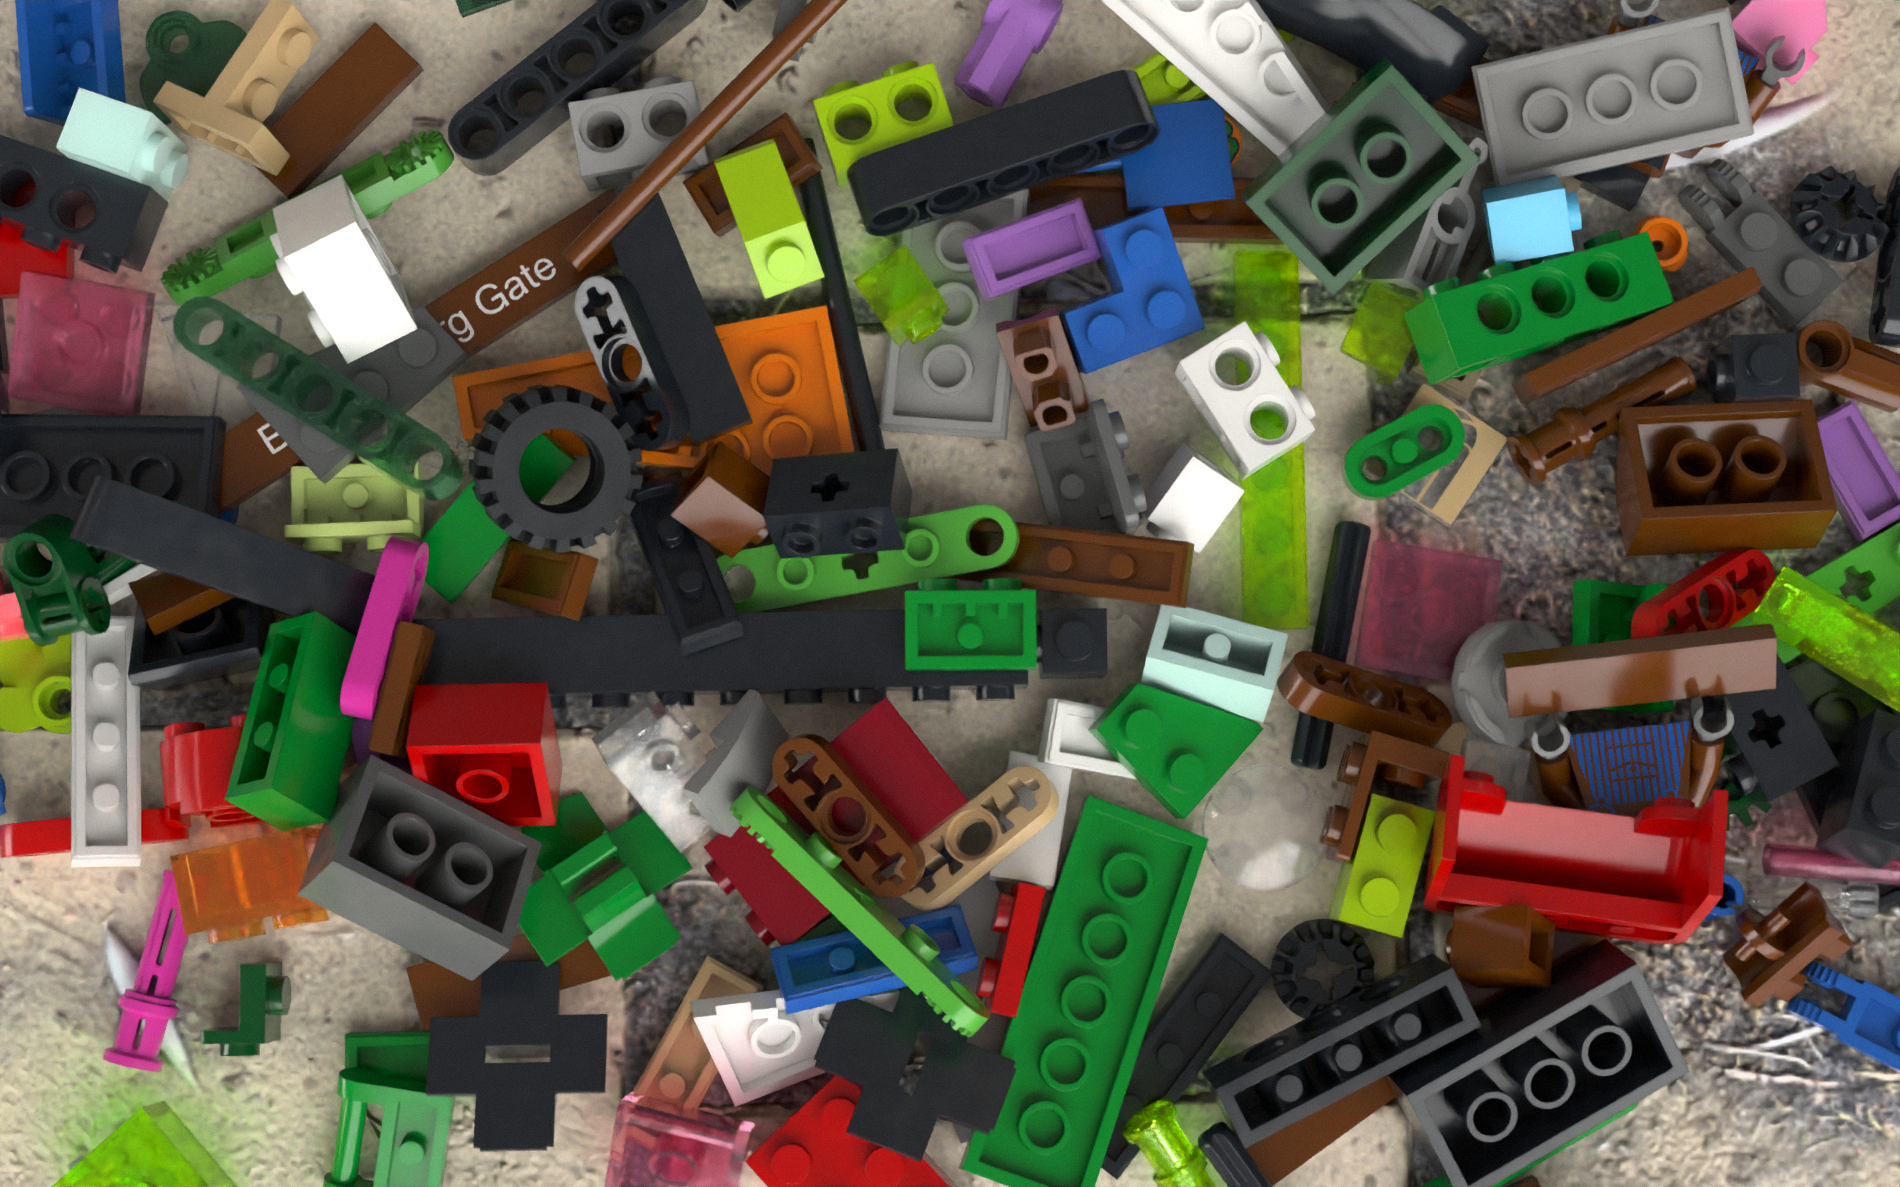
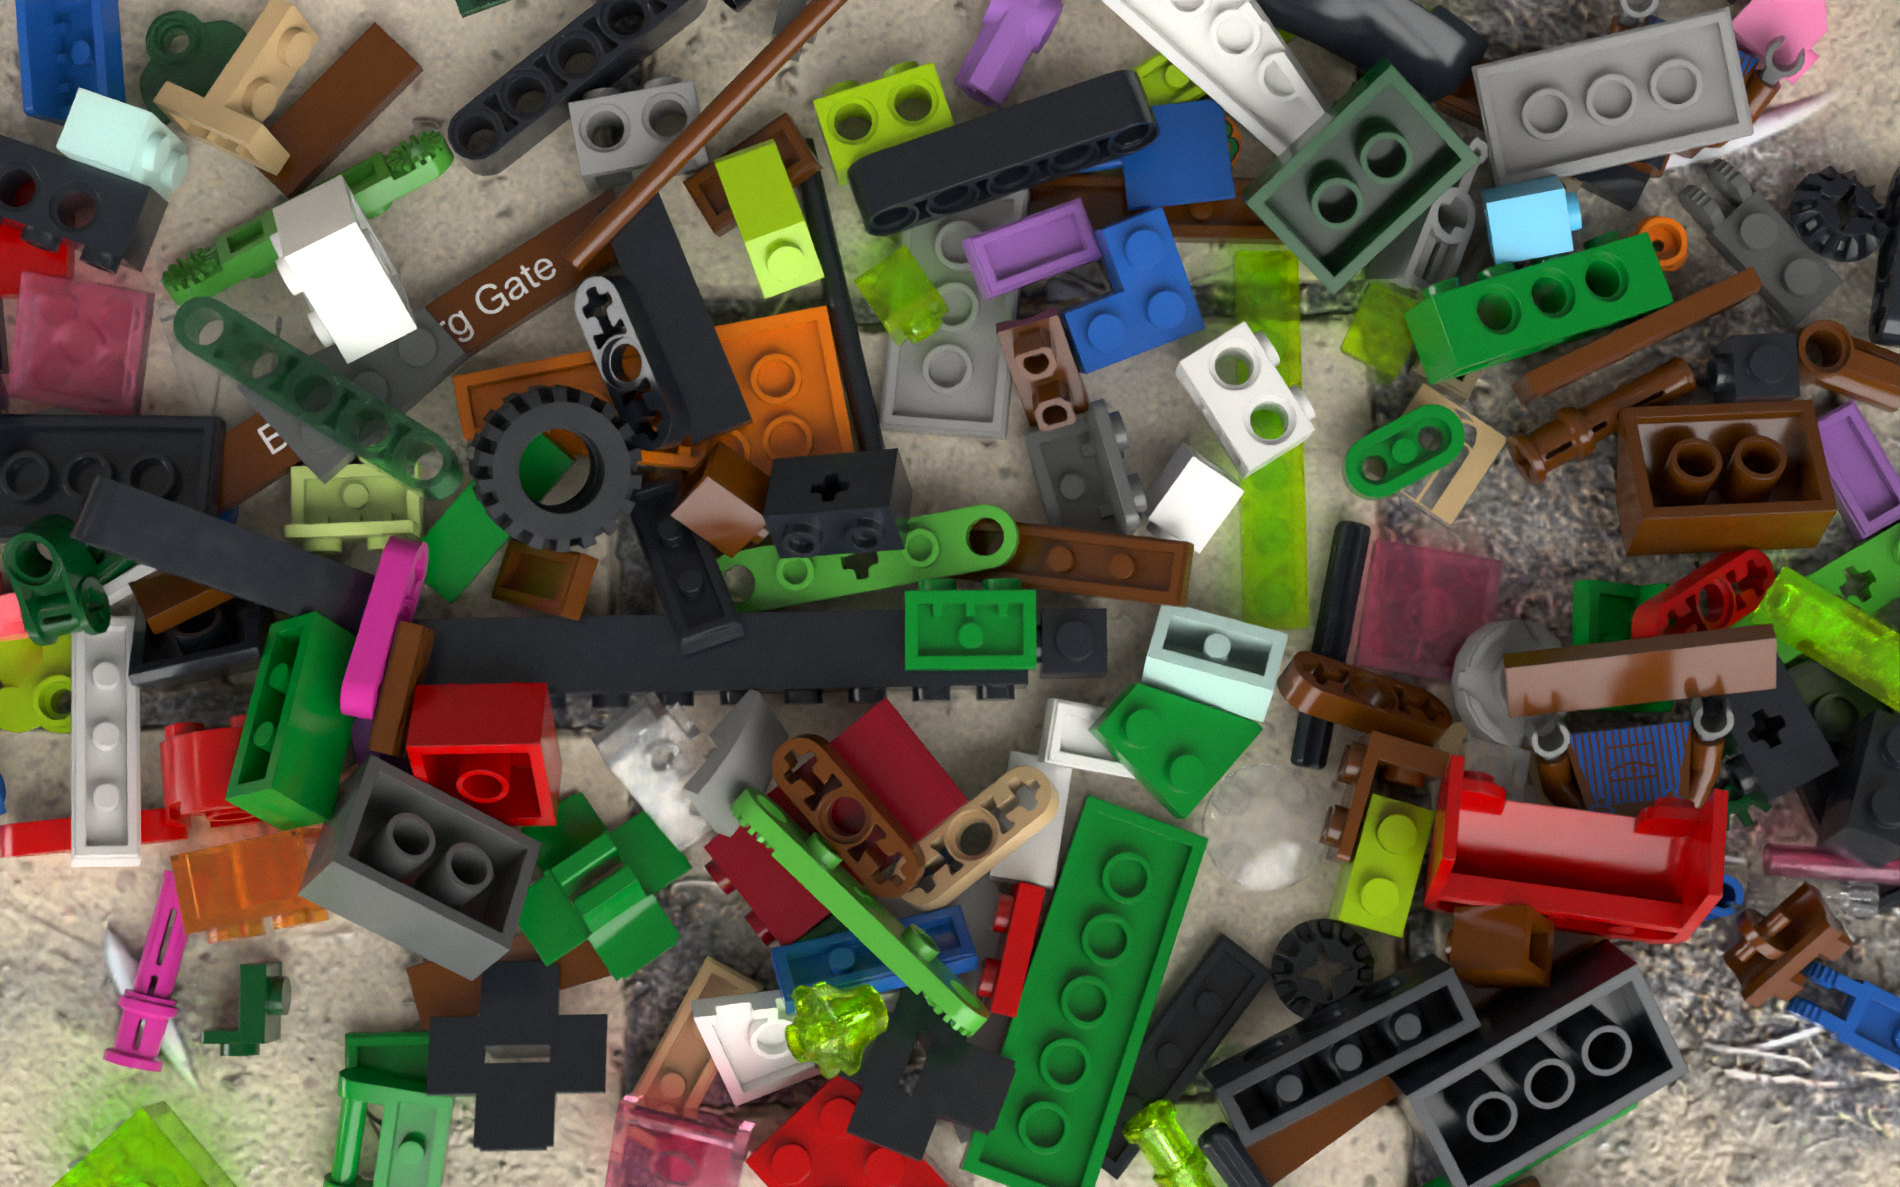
(835, 1026): none -> clear neon green rock

